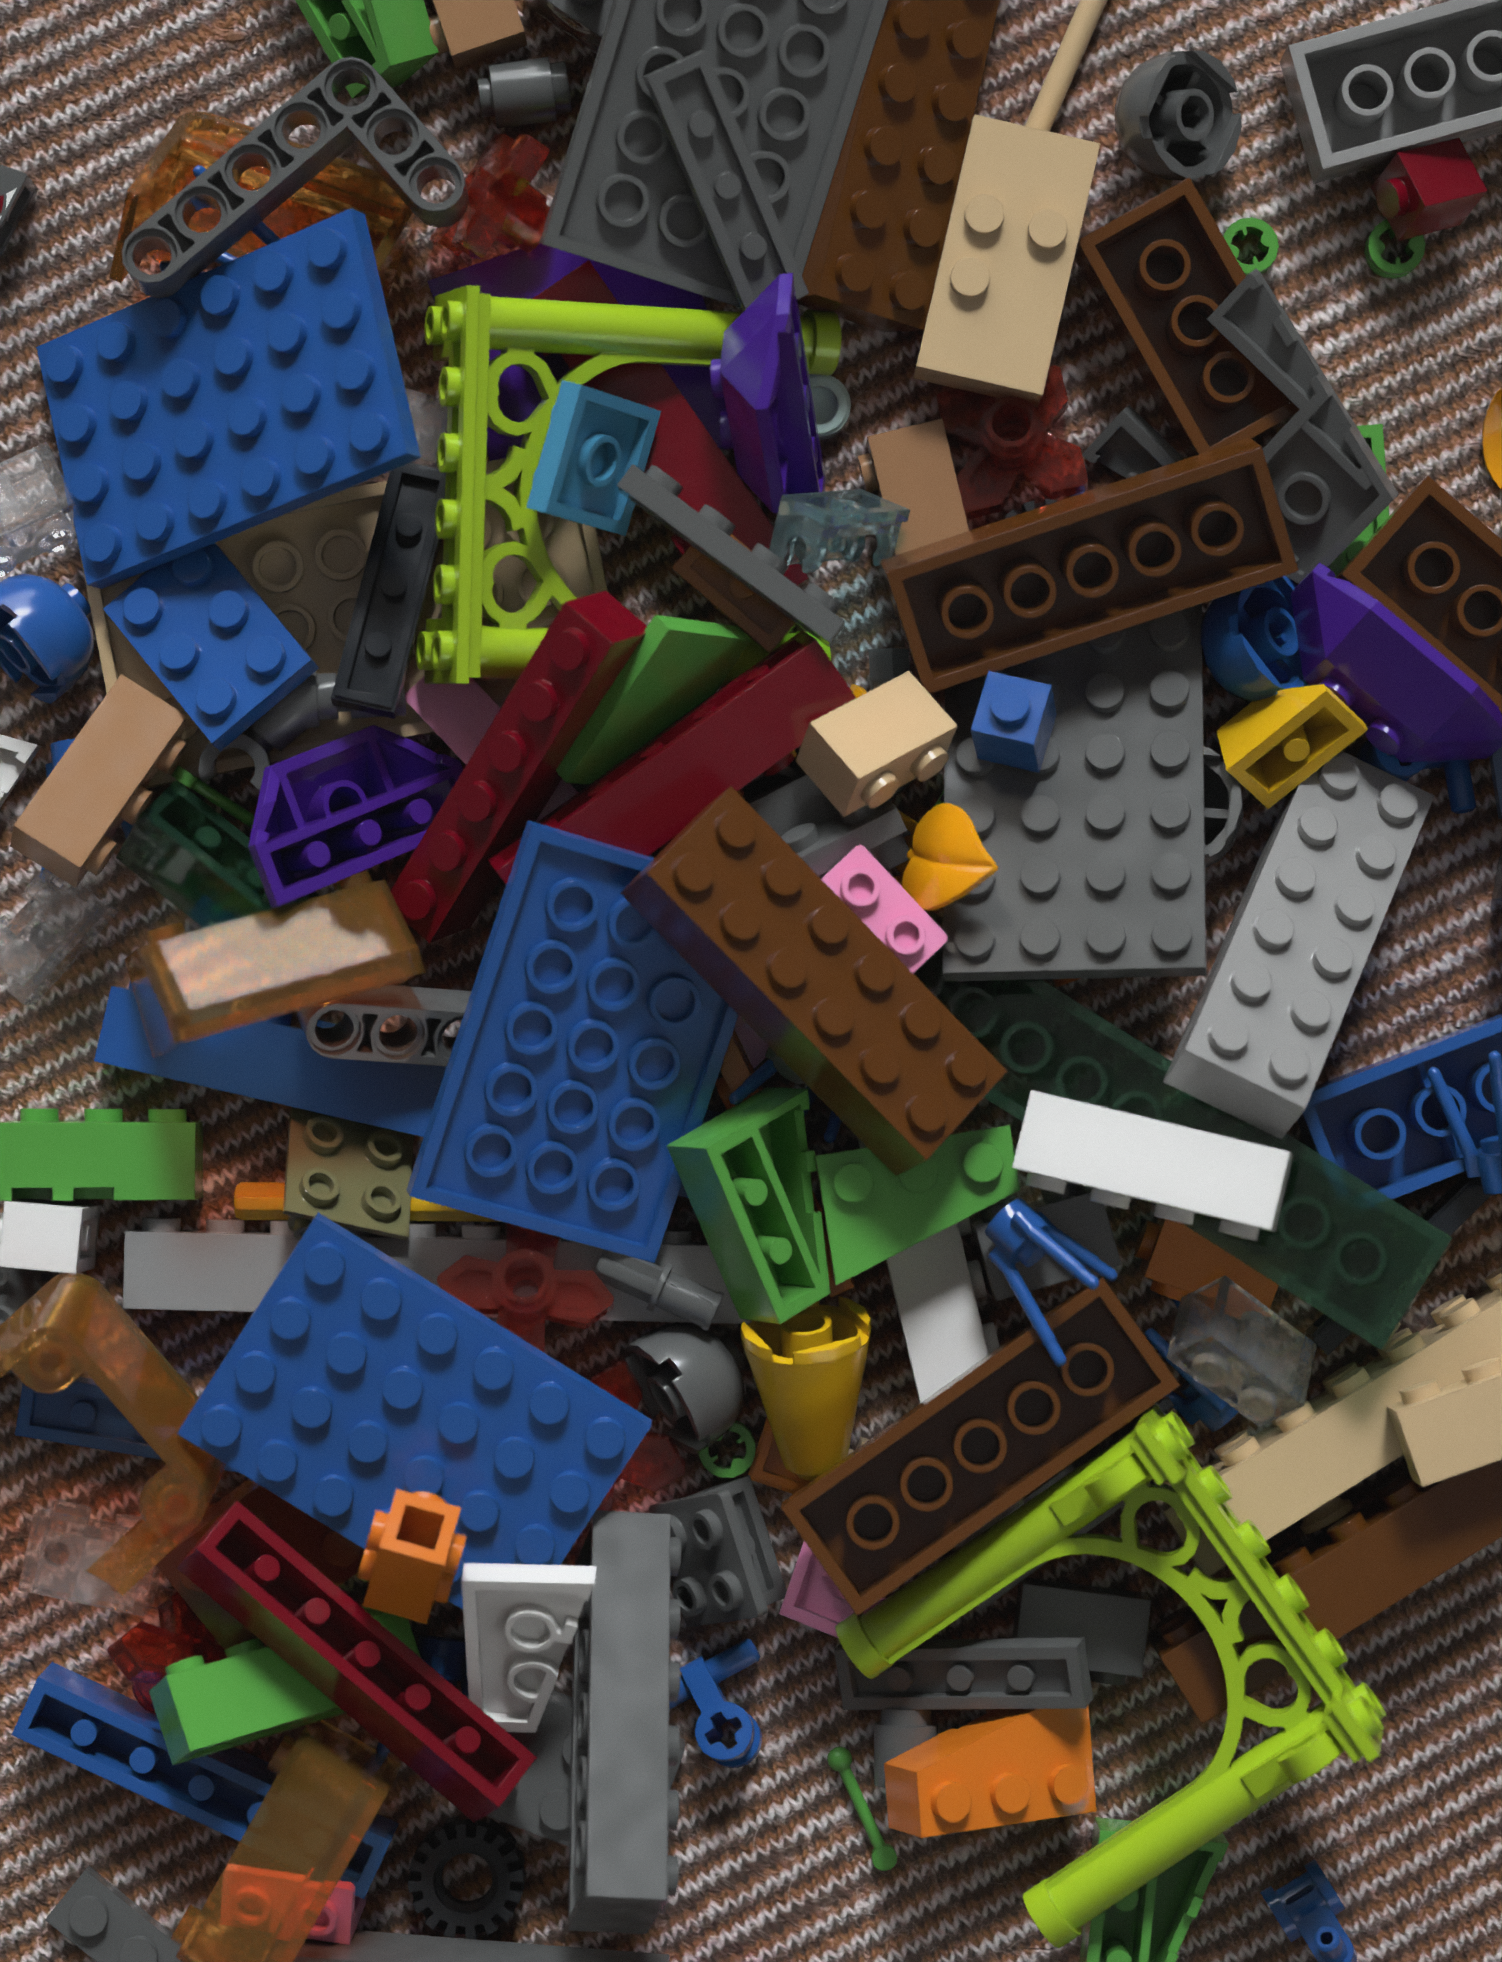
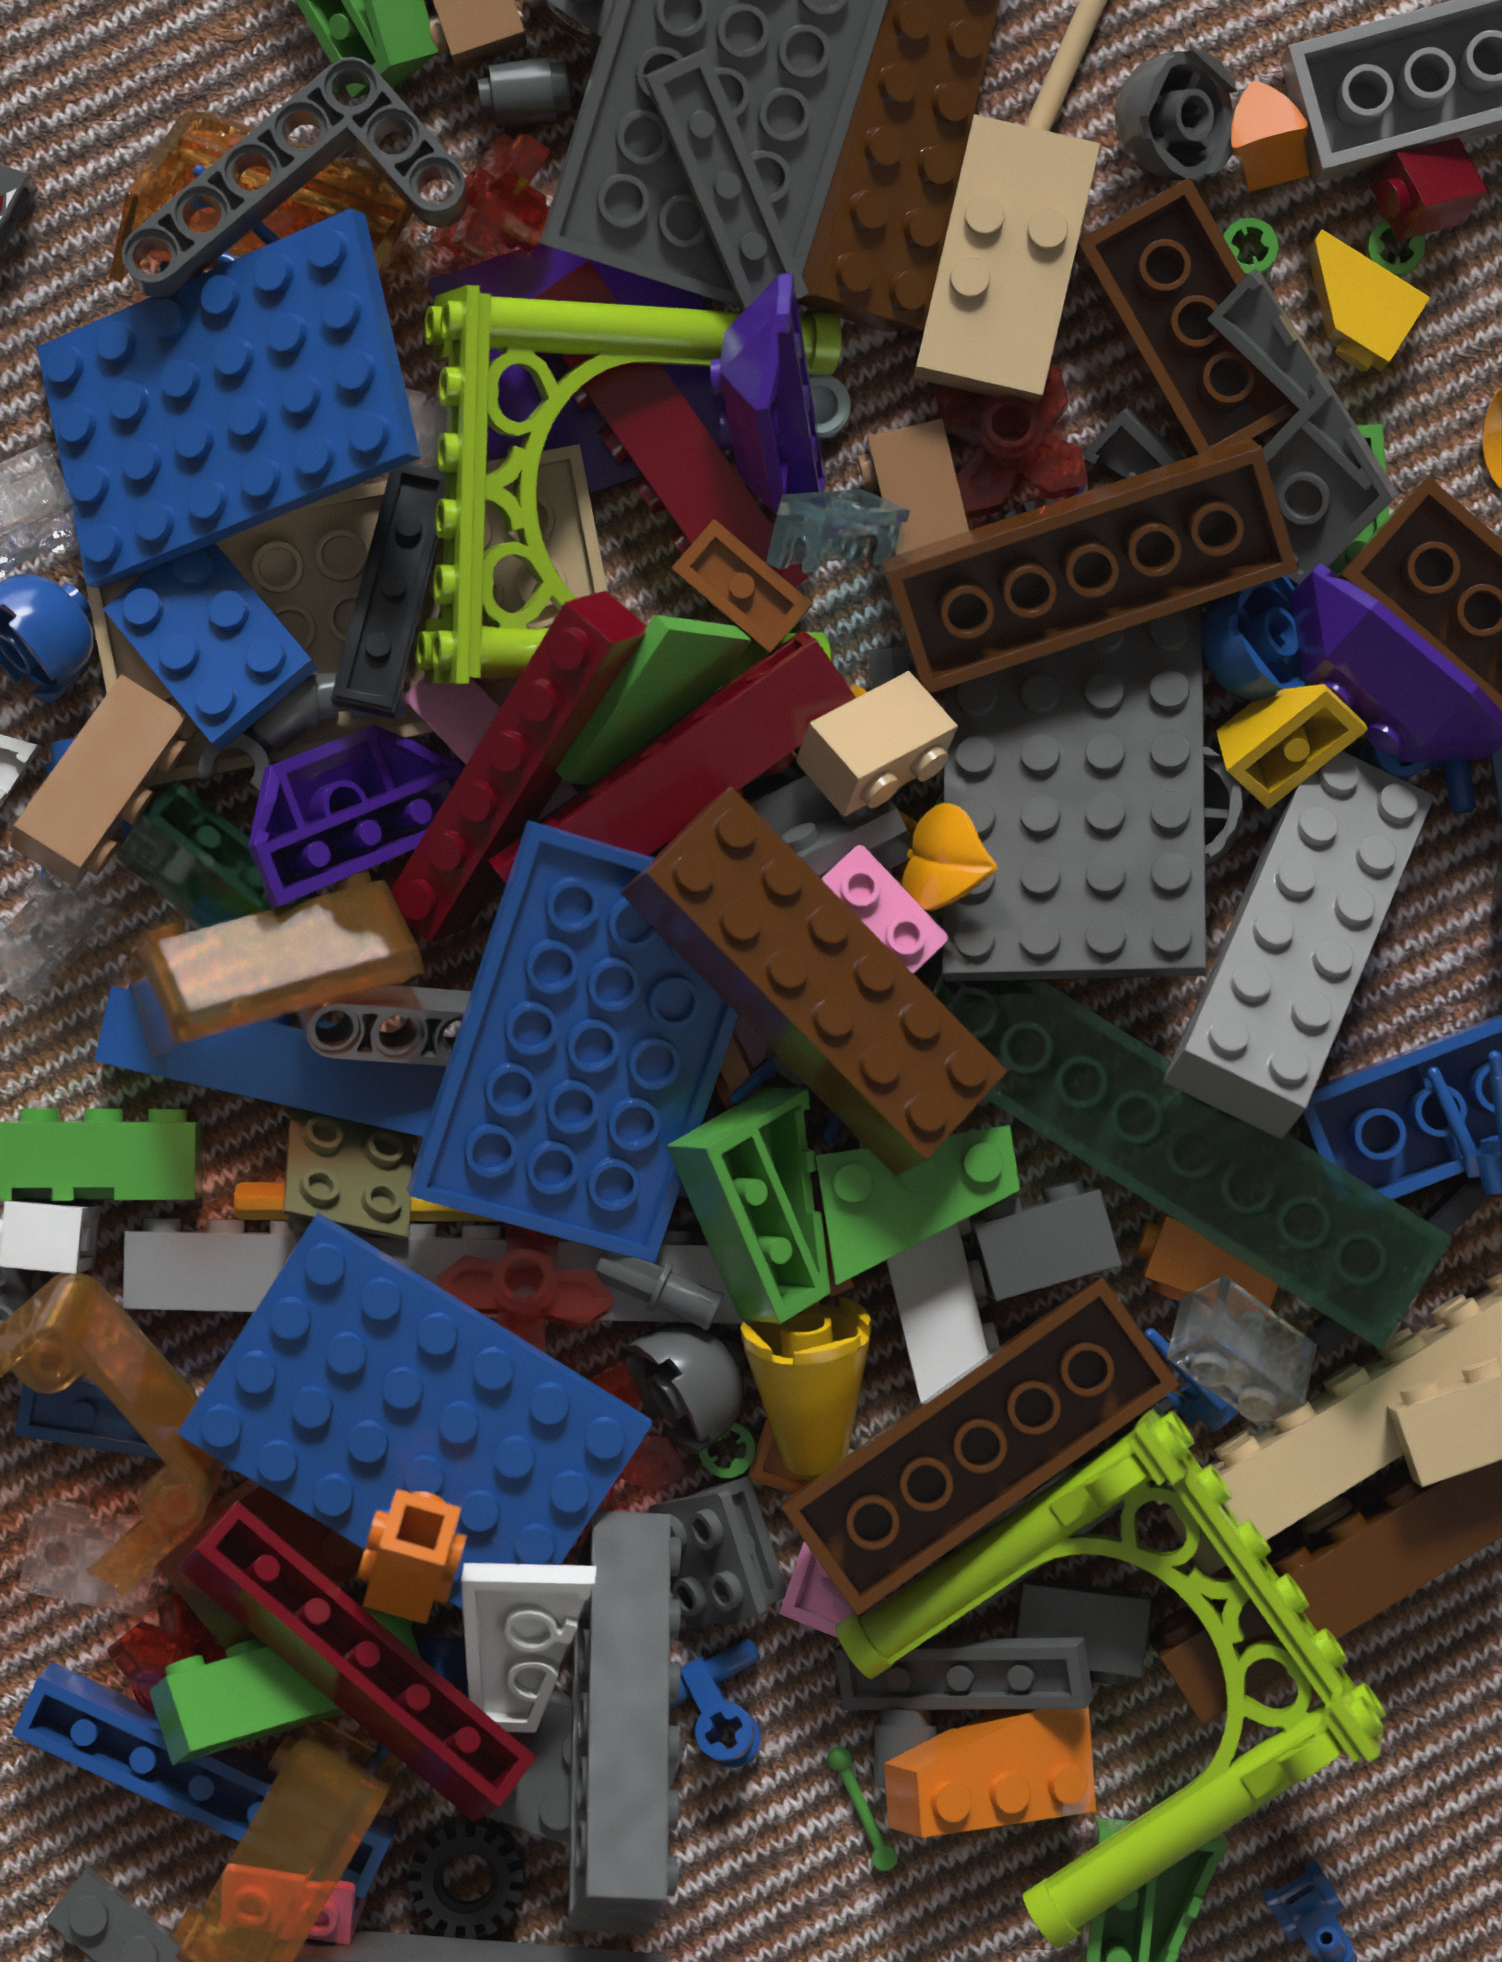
(213, 796): bright green hinge -> none
(586, 455): dark azure plate -> none
(710, 535): dark grey plate -> none
(1013, 721): blue brick -> none
(1027, 1238): blue plant -> none
(1152, 1162): white brick -> none
(1269, 137): none -> orange tile
(1361, 303): none -> yellow slope

